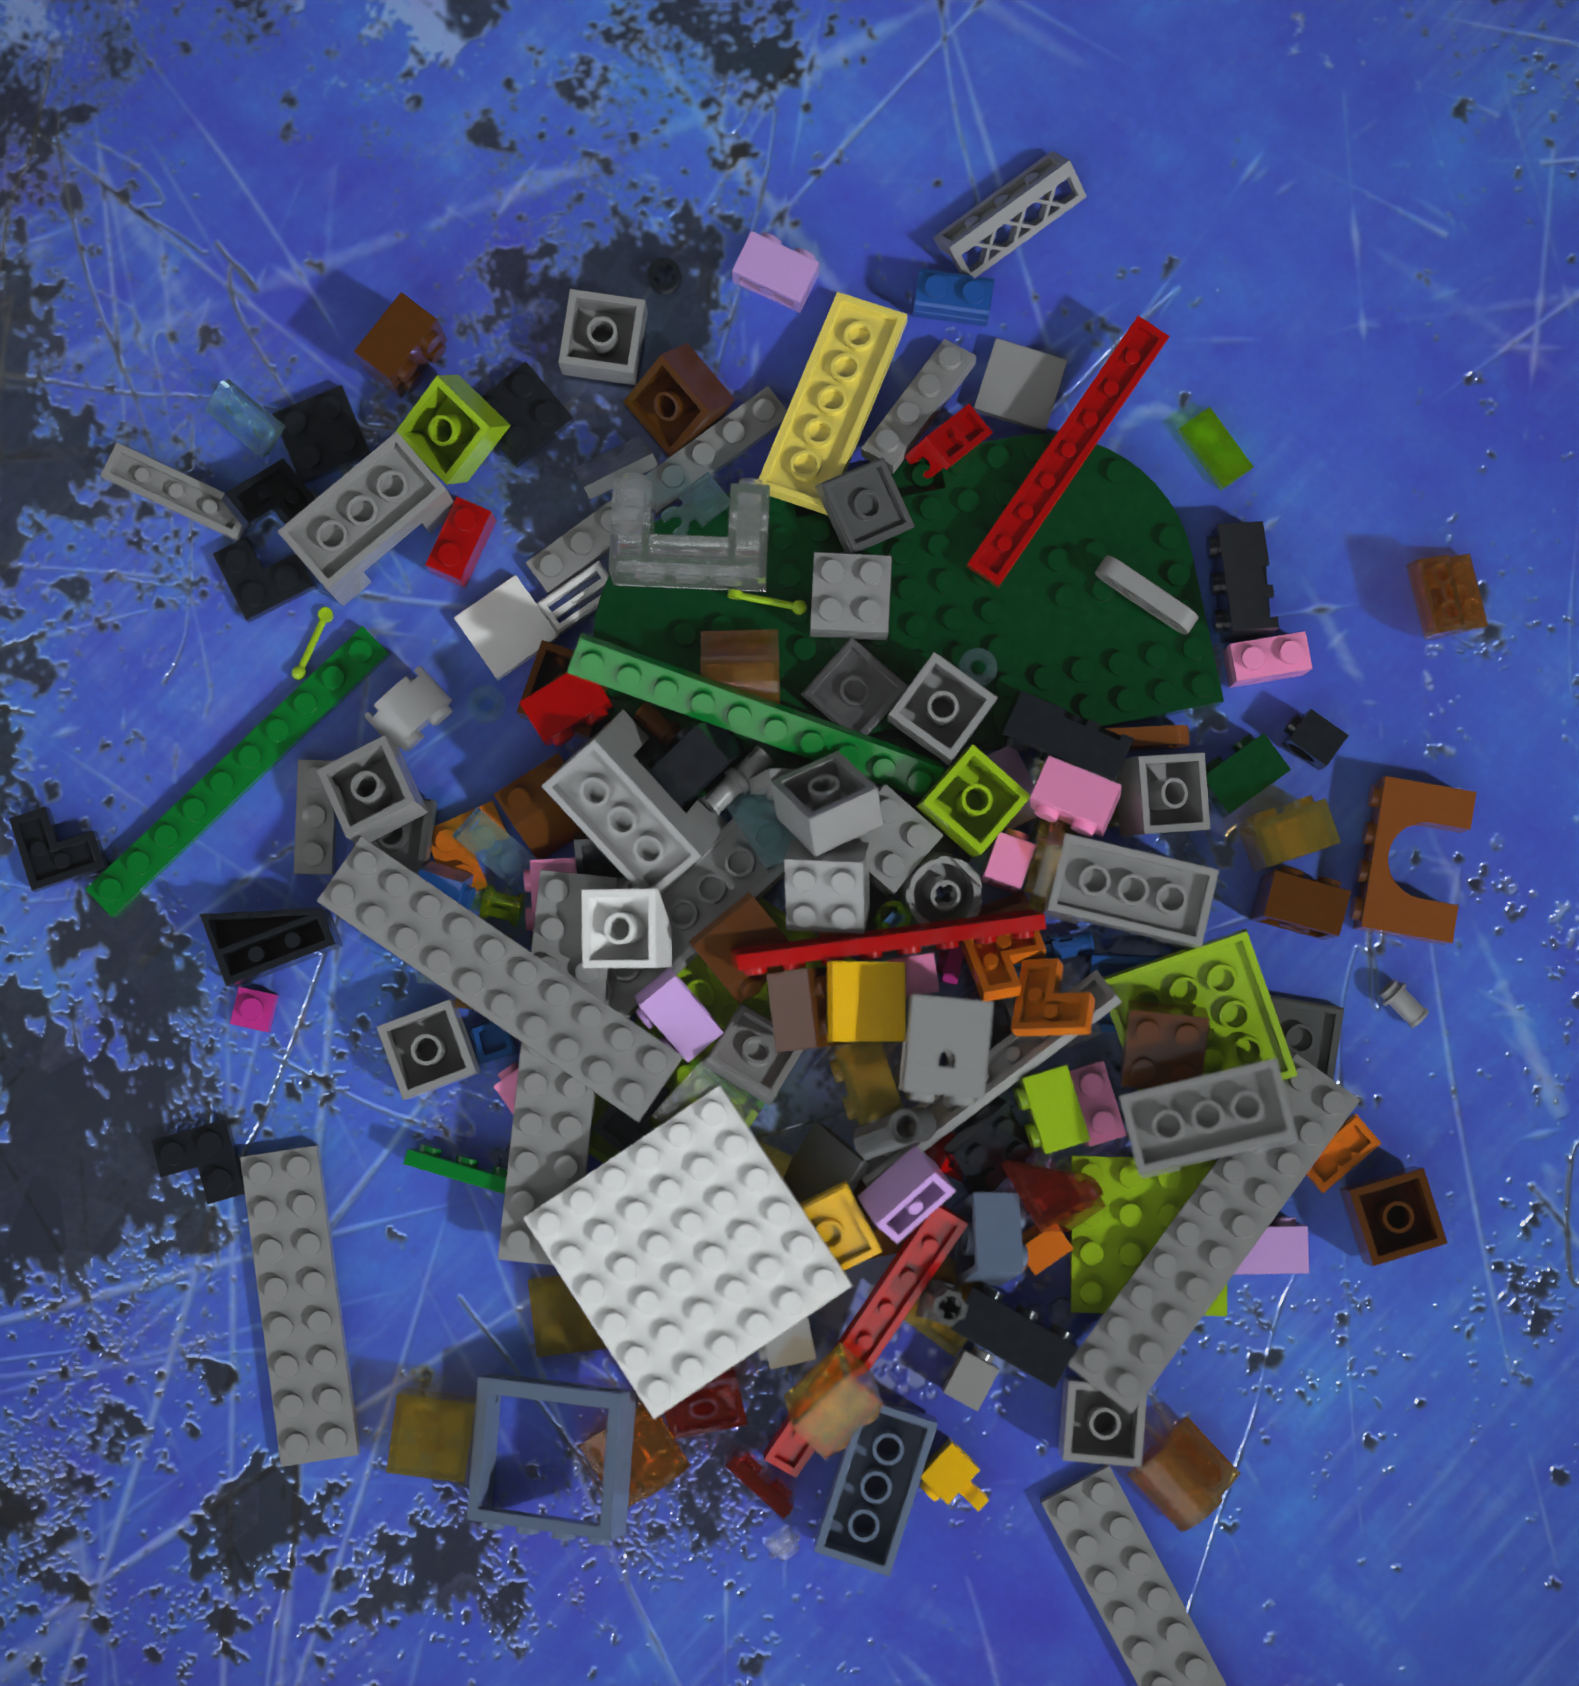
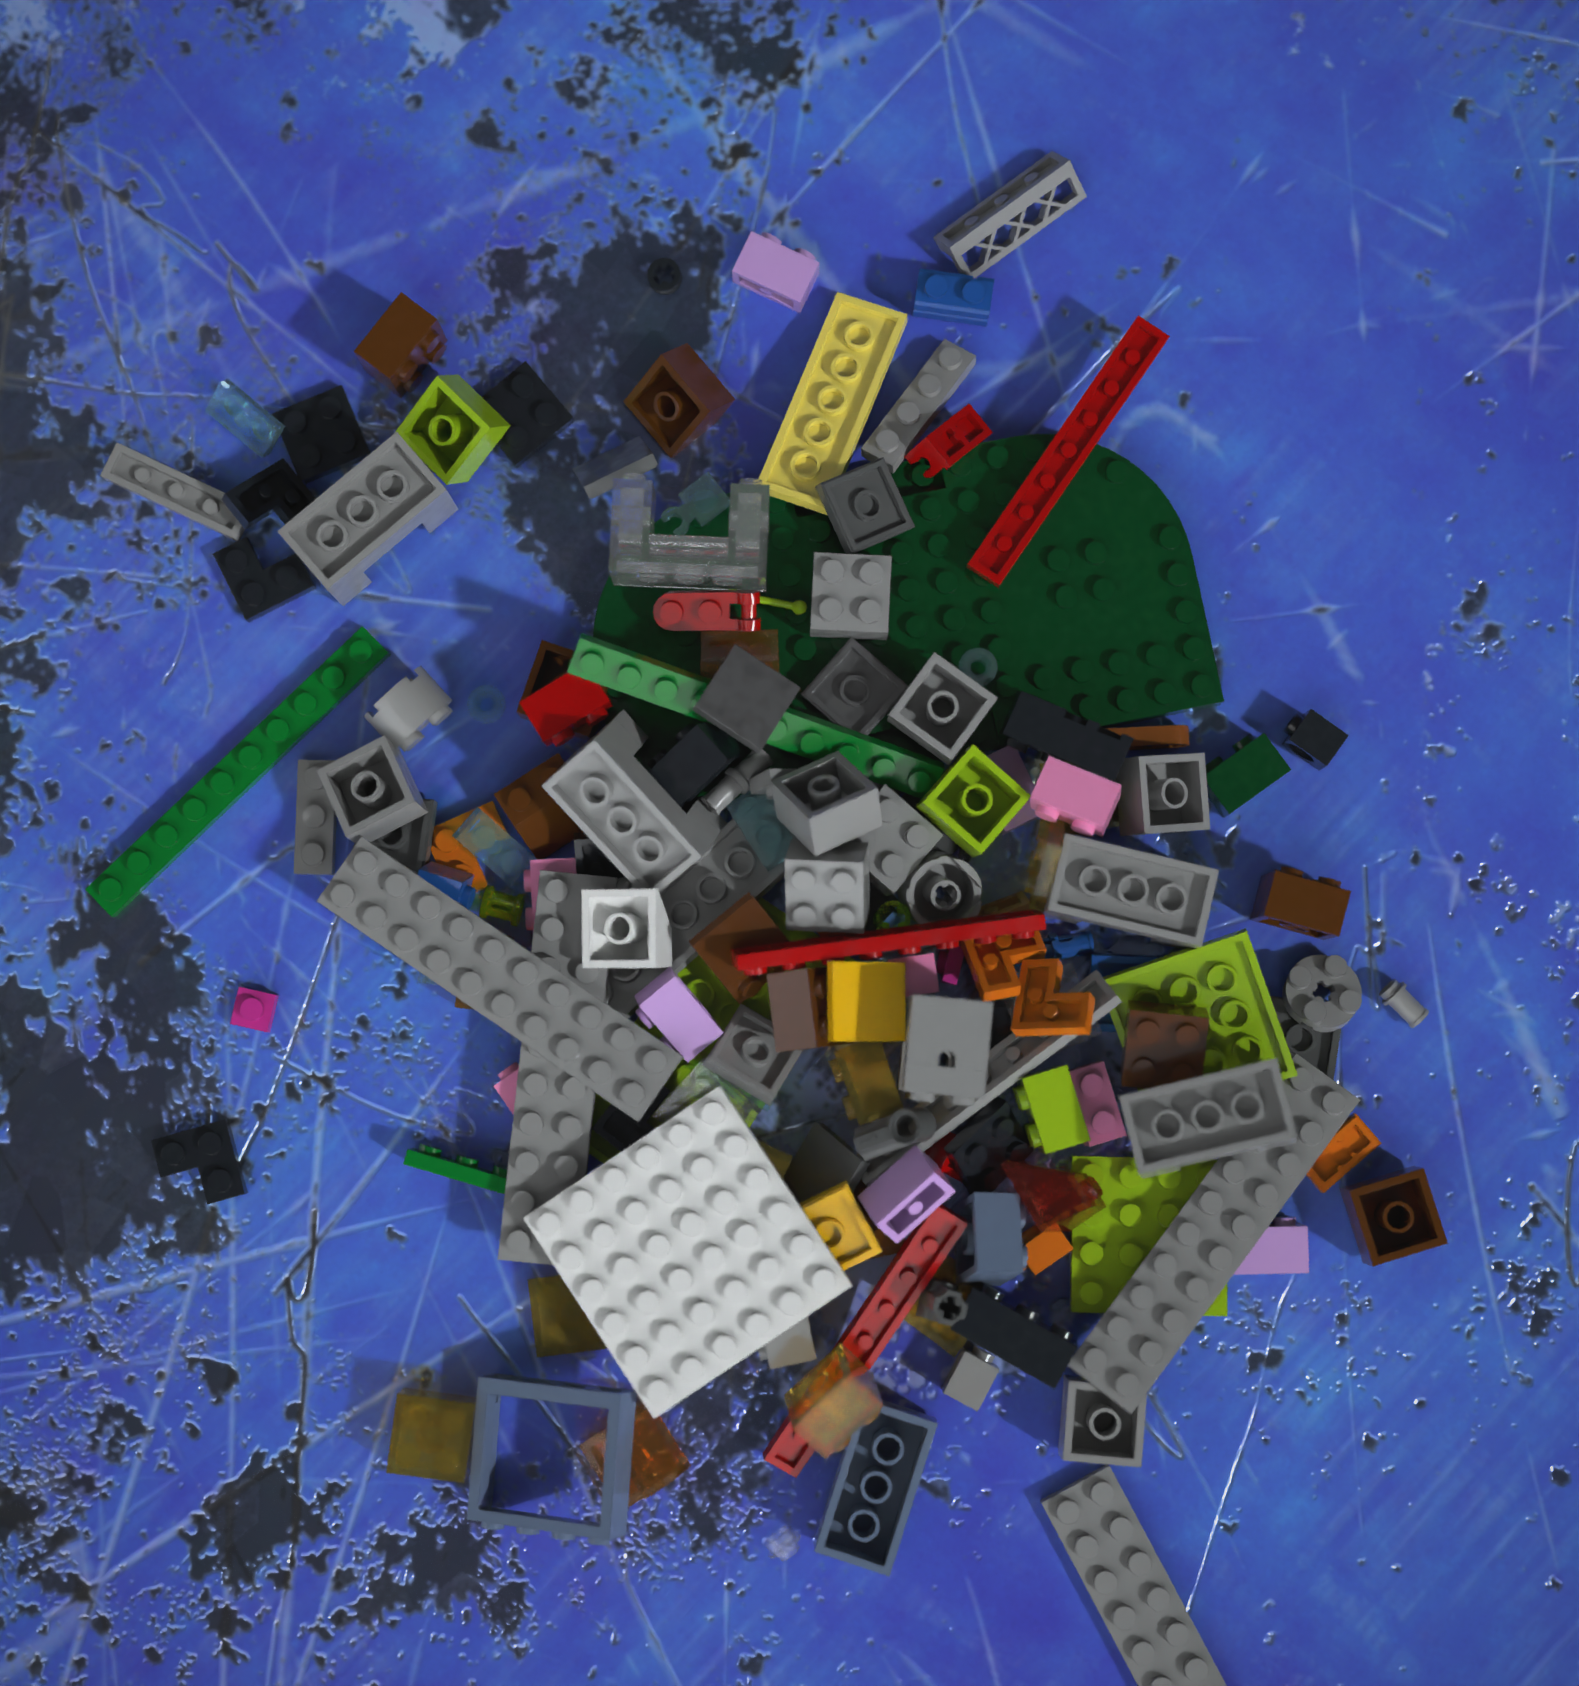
(49, 859): black plate -> none
(268, 941): black wedge -> none
(300, 1306): light grey plate -> none
(325, 616): lime hinge -> none
(428, 1049): light grey brick -> none
(461, 542): red brick -> none
(492, 1042): blue tile -> none
(506, 627): white tile -> none
(565, 589): white tile -> none
(603, 337): light grey brick -> none
(657, 724): reddish brown pin -> none
(704, 454): light grey plate -> none
(707, 610): none -> red plate
(709, 1409): clear red slope -> none
(746, 698): none -> flat silver tile
(773, 1493): clear red plate -> none
(950, 1473): yellow brick -> none
(1008, 861): bright pink brick -> none
(1020, 385): light grey tile -> none
(1146, 595): light grey beam -> none
(1184, 1475): clear orange brick -> none
(1215, 449): clear neon green plate -> none
(1240, 582): black wedge -> none
(1267, 659): bright pink brick -> none
(1289, 835): clear yellow brick -> none
(1313, 1011): none -> light grey plate
(1381, 903): dark orange arch -> none
(1446, 595): clear orange brick -> none

